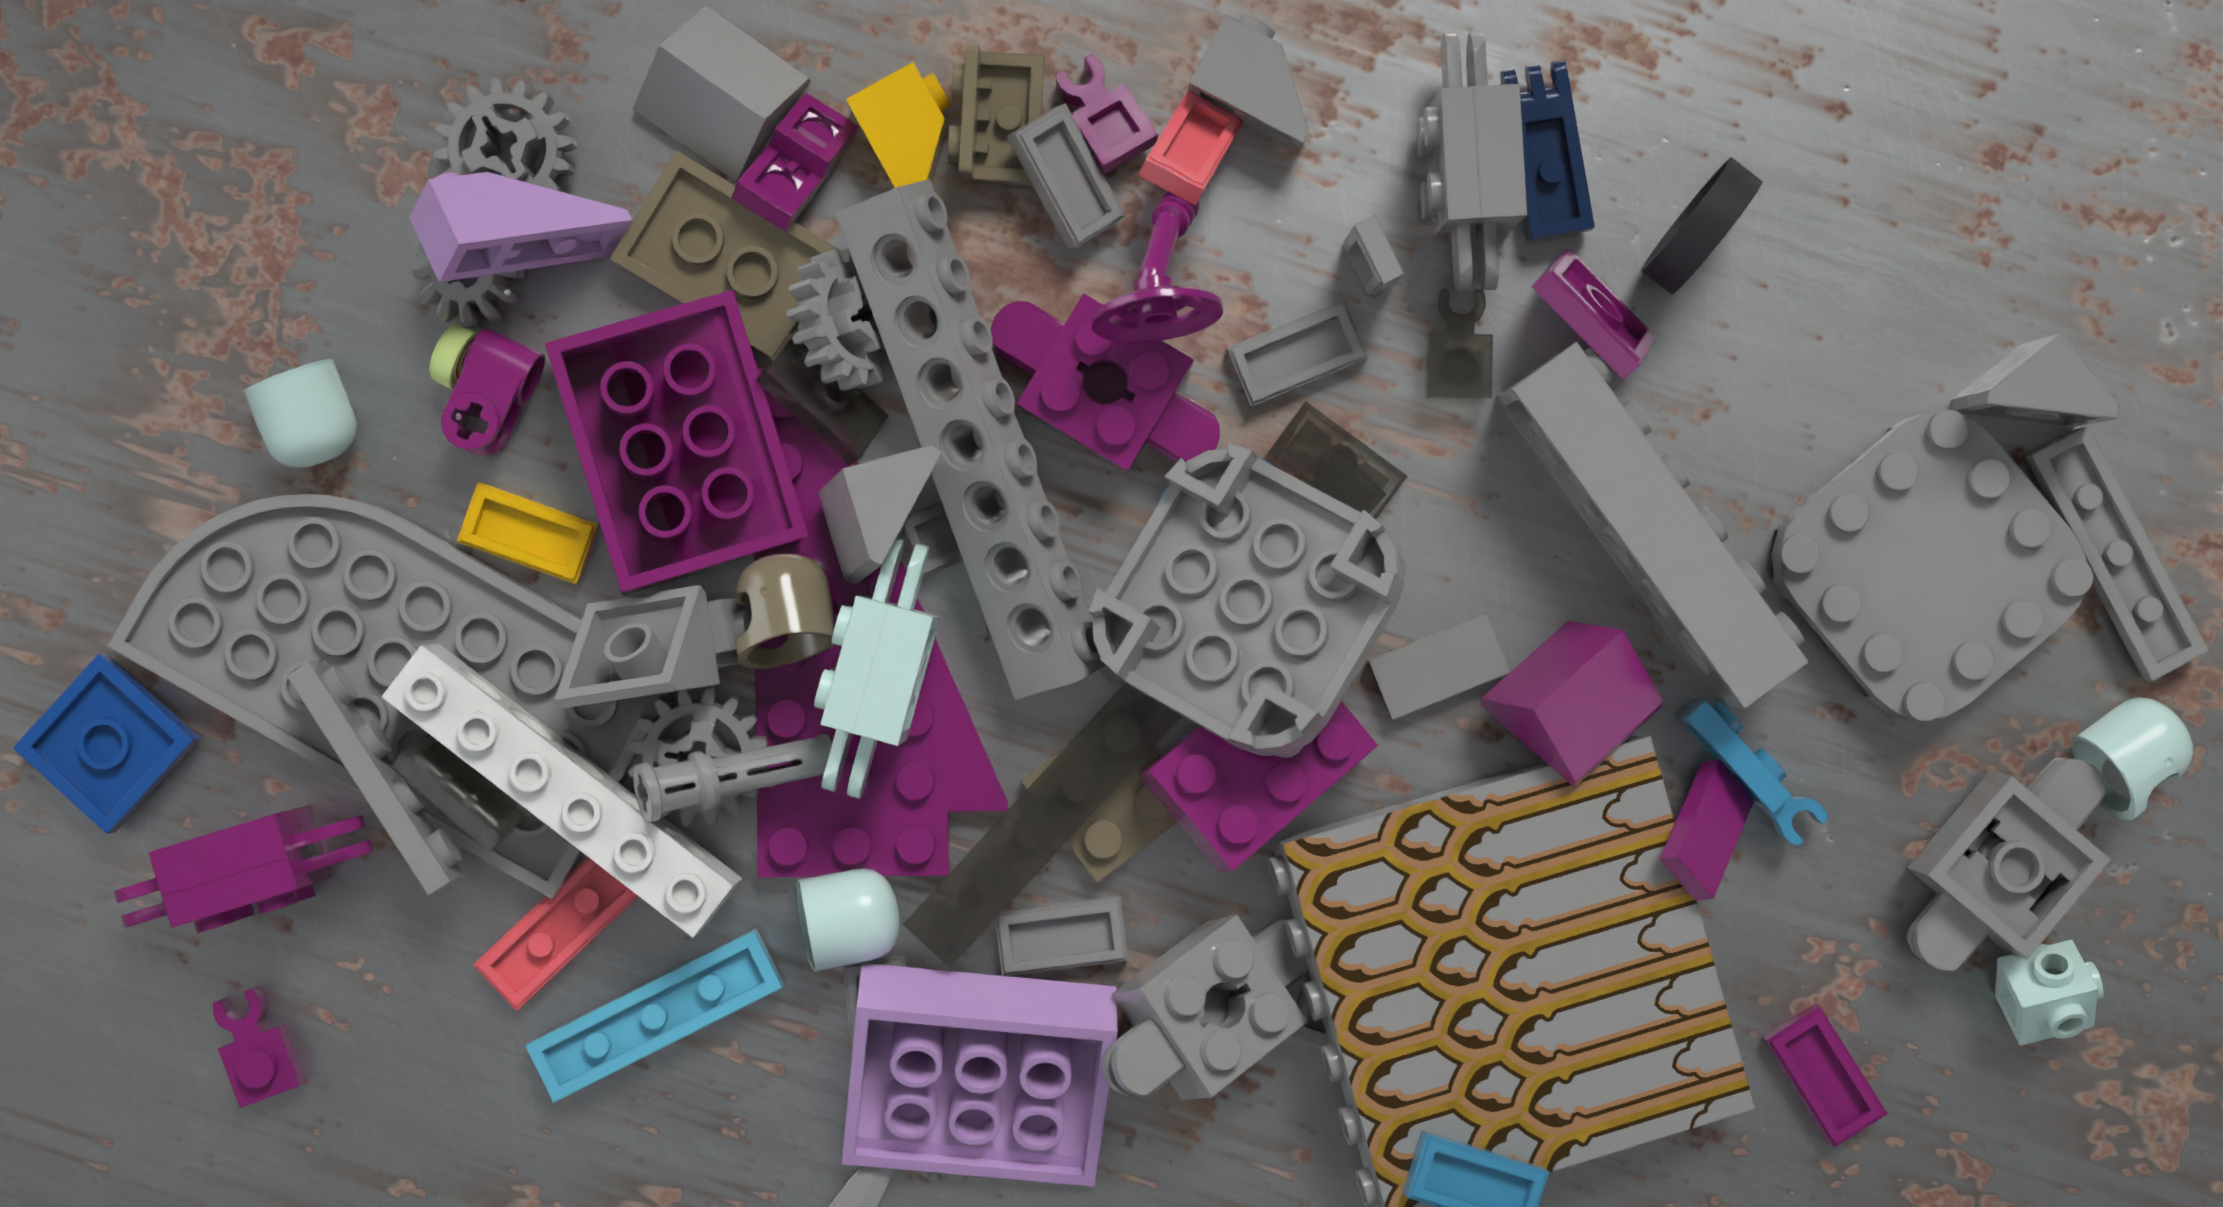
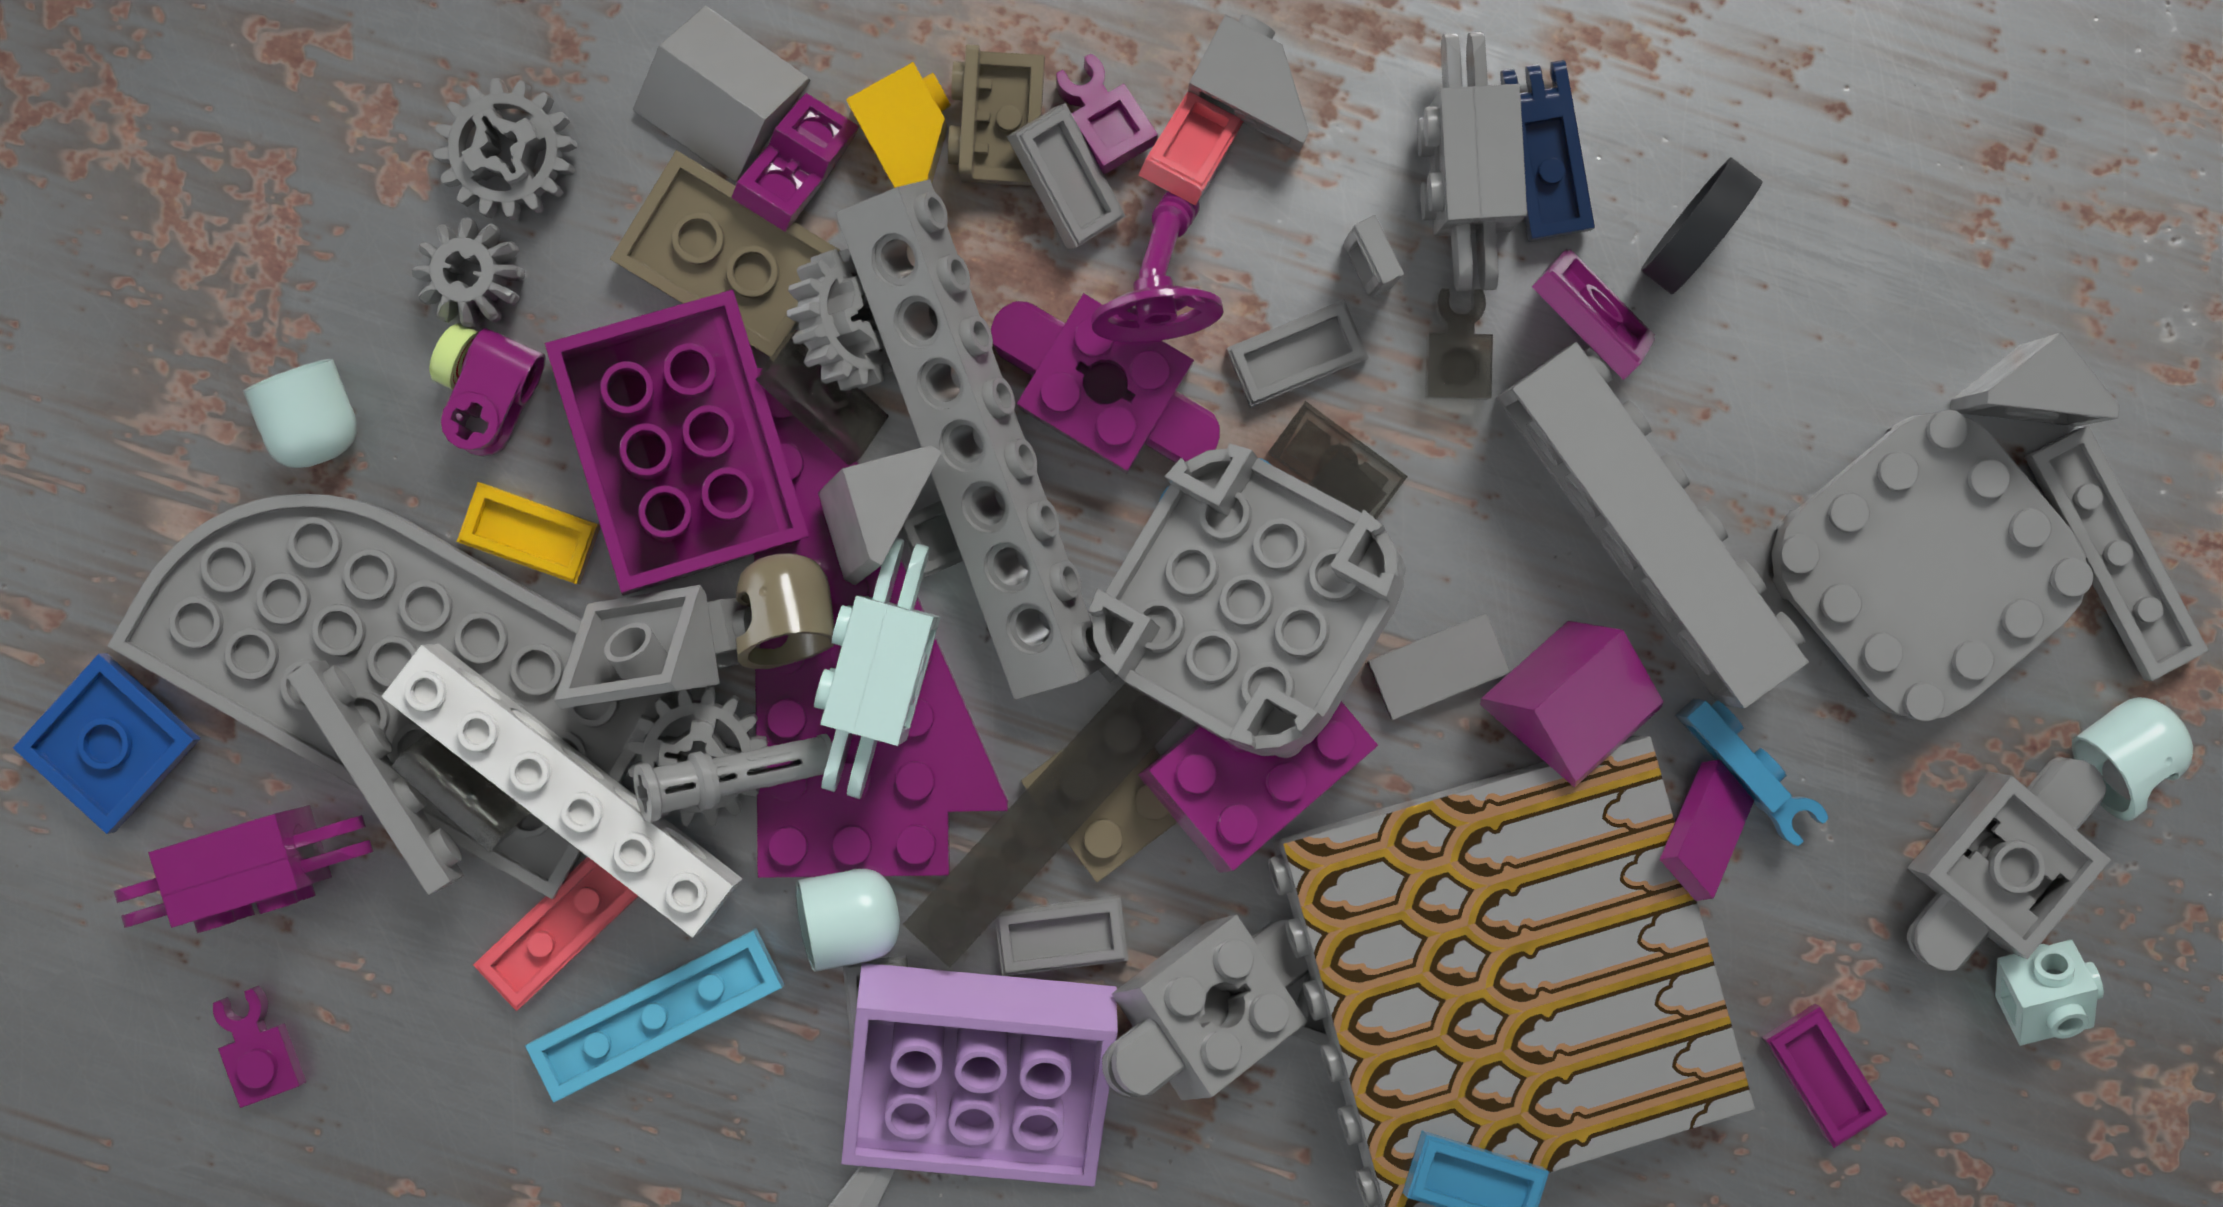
(506, 225): lavender slope -> none

